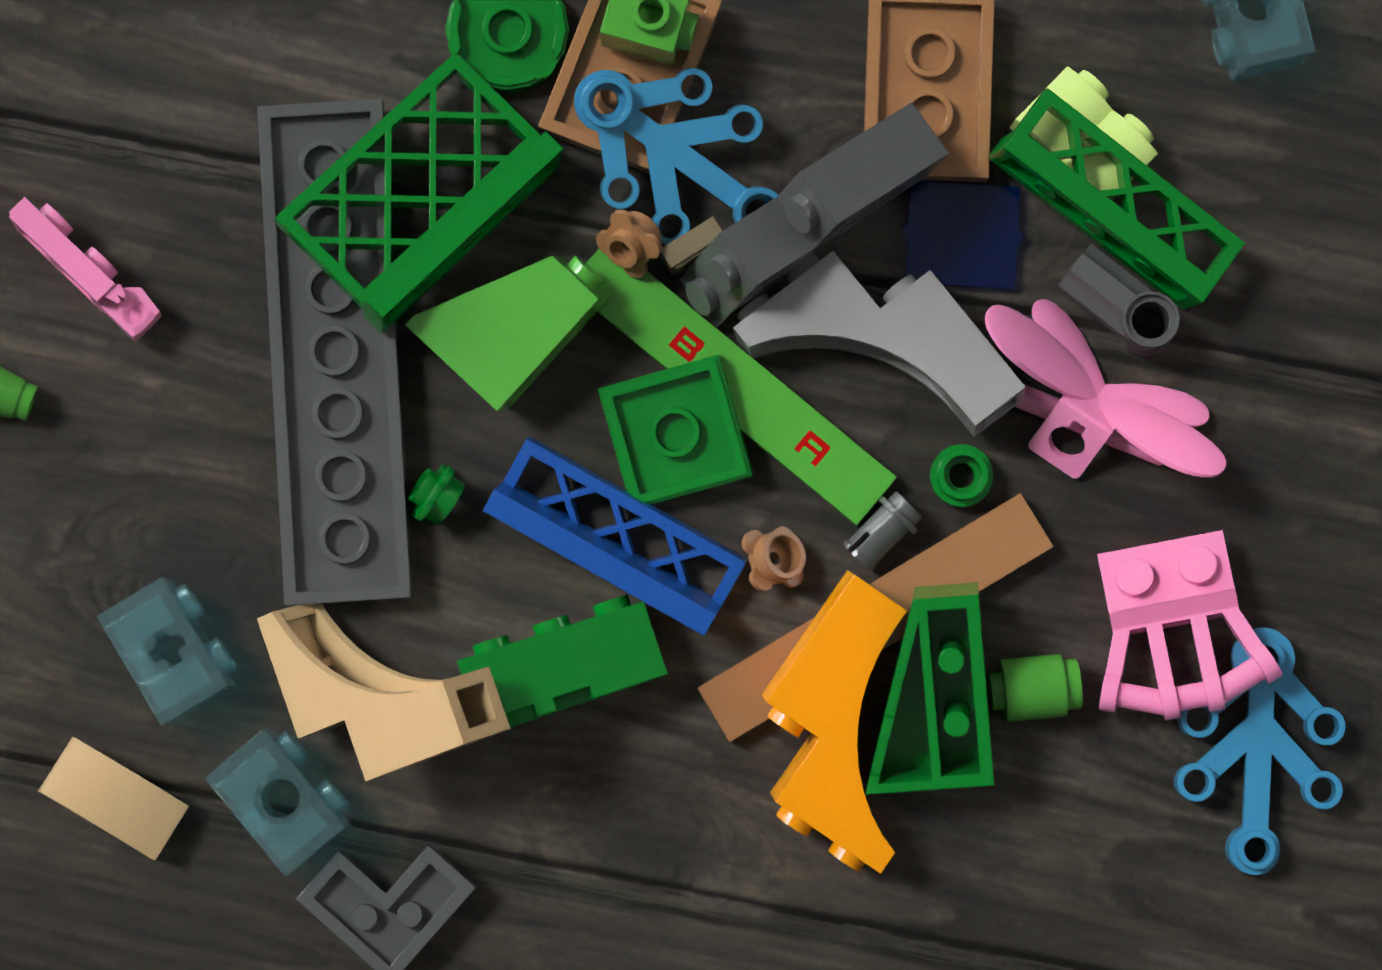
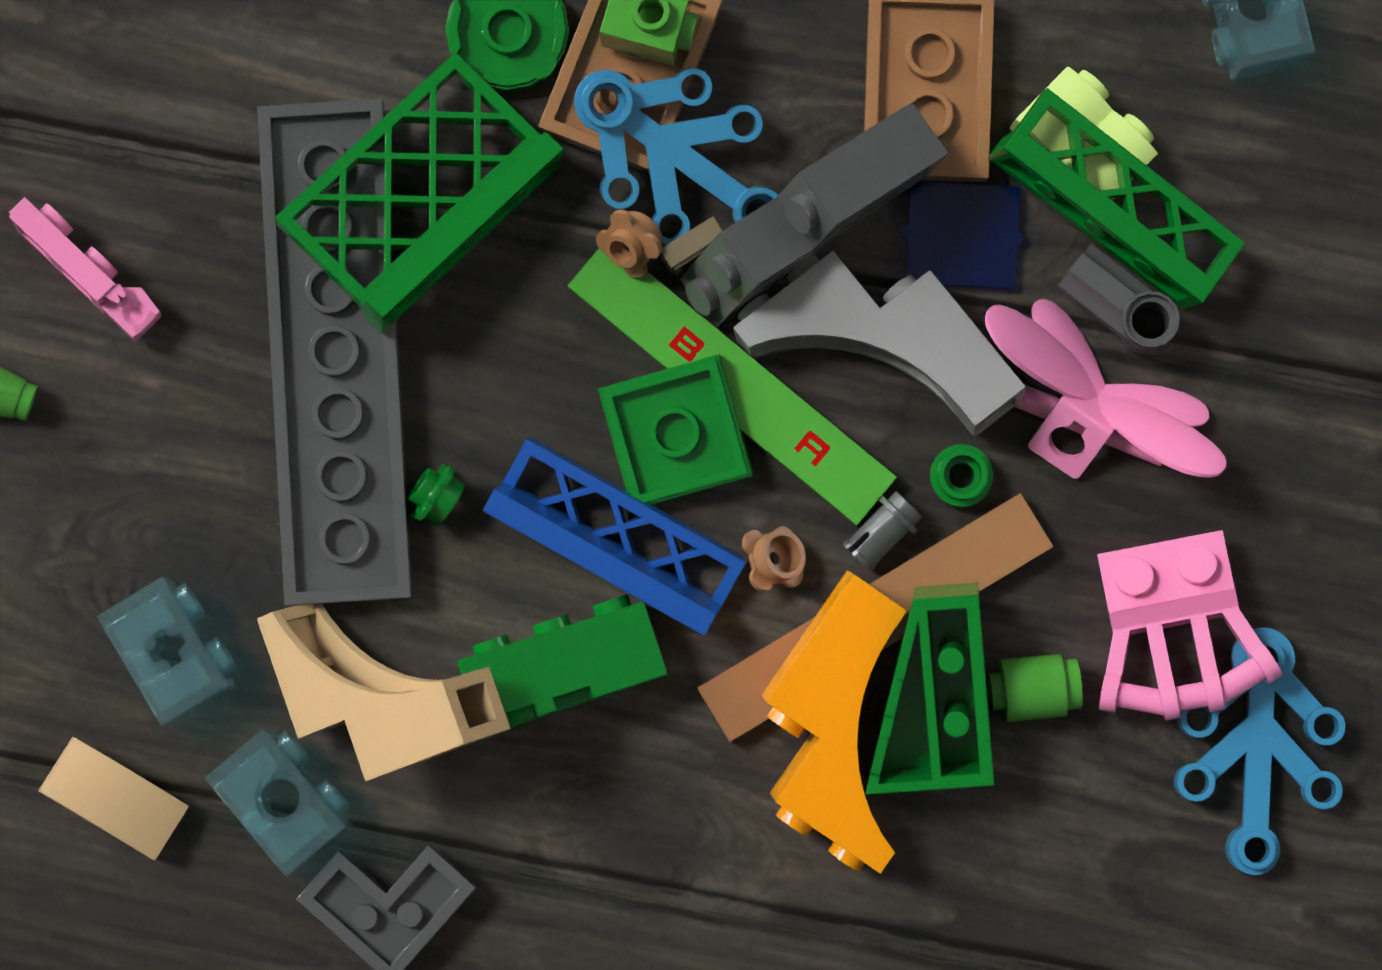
(513, 326): bright green slope -> none

